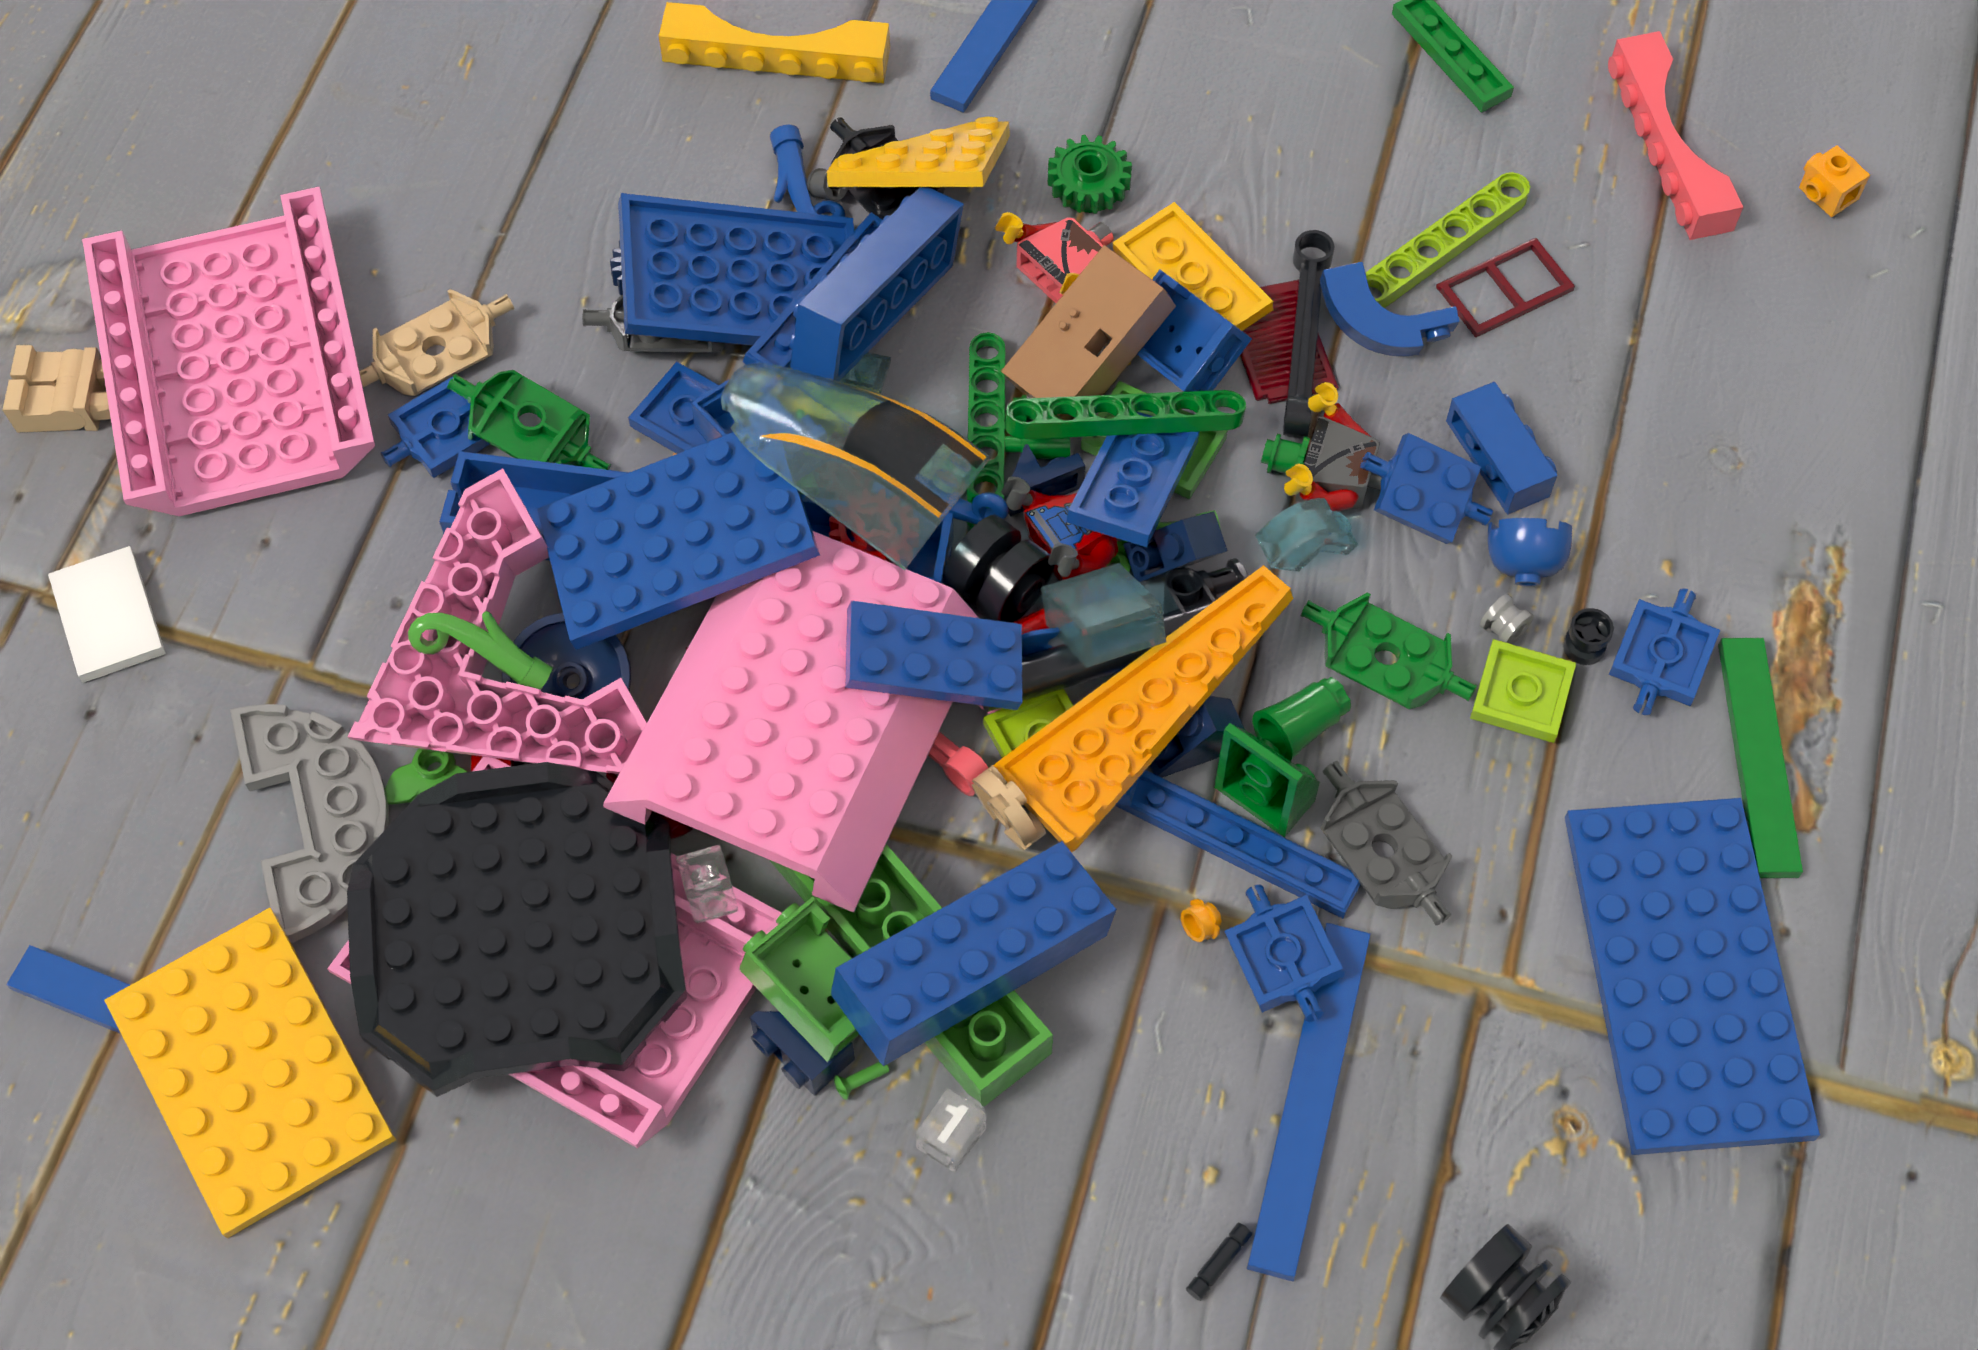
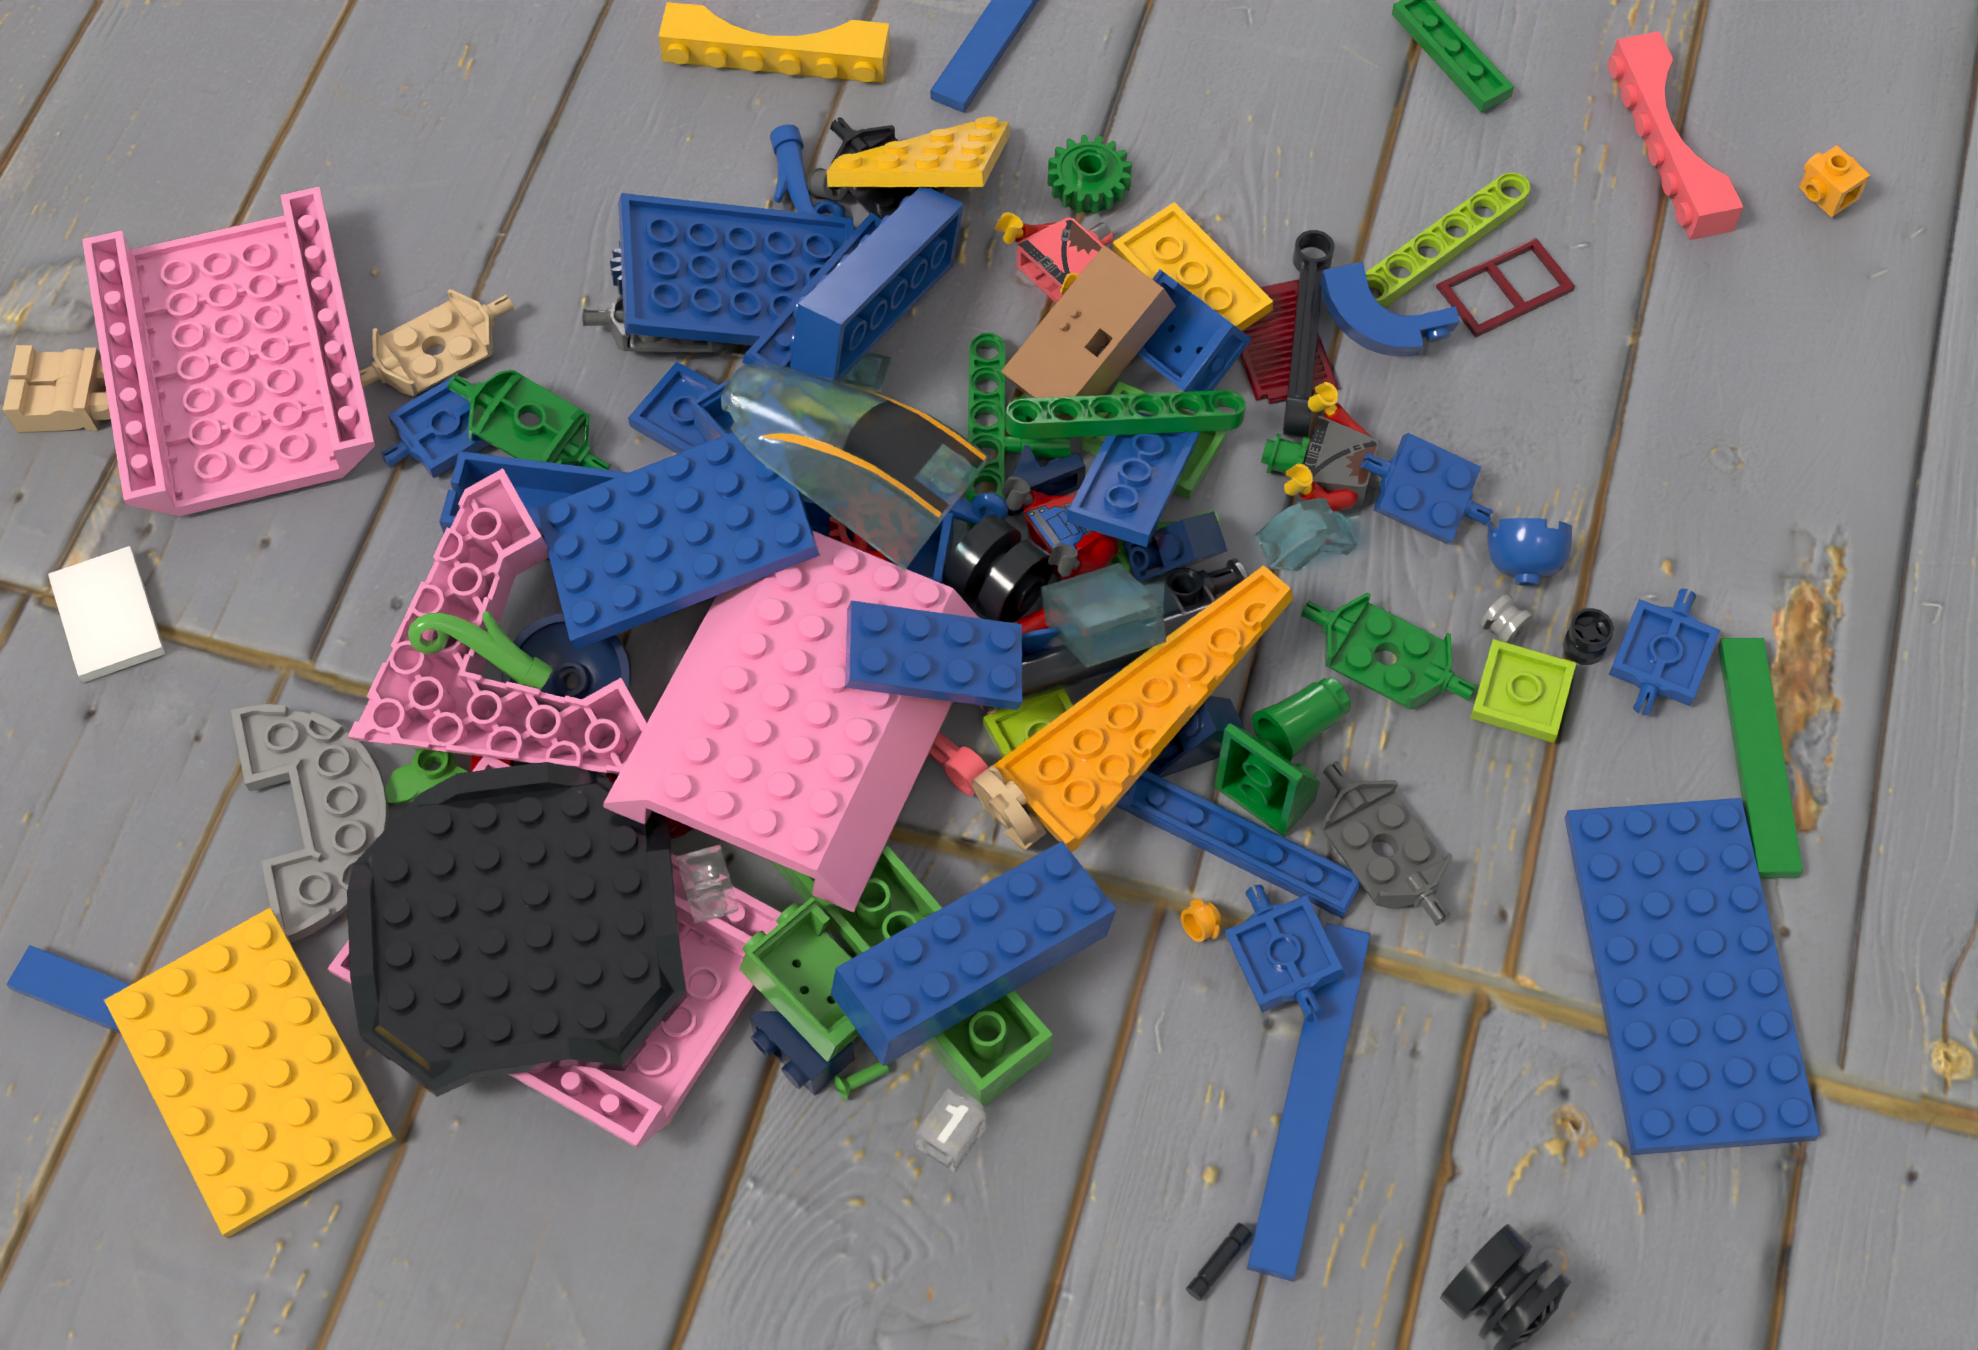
(1502, 446): blue brick -> none

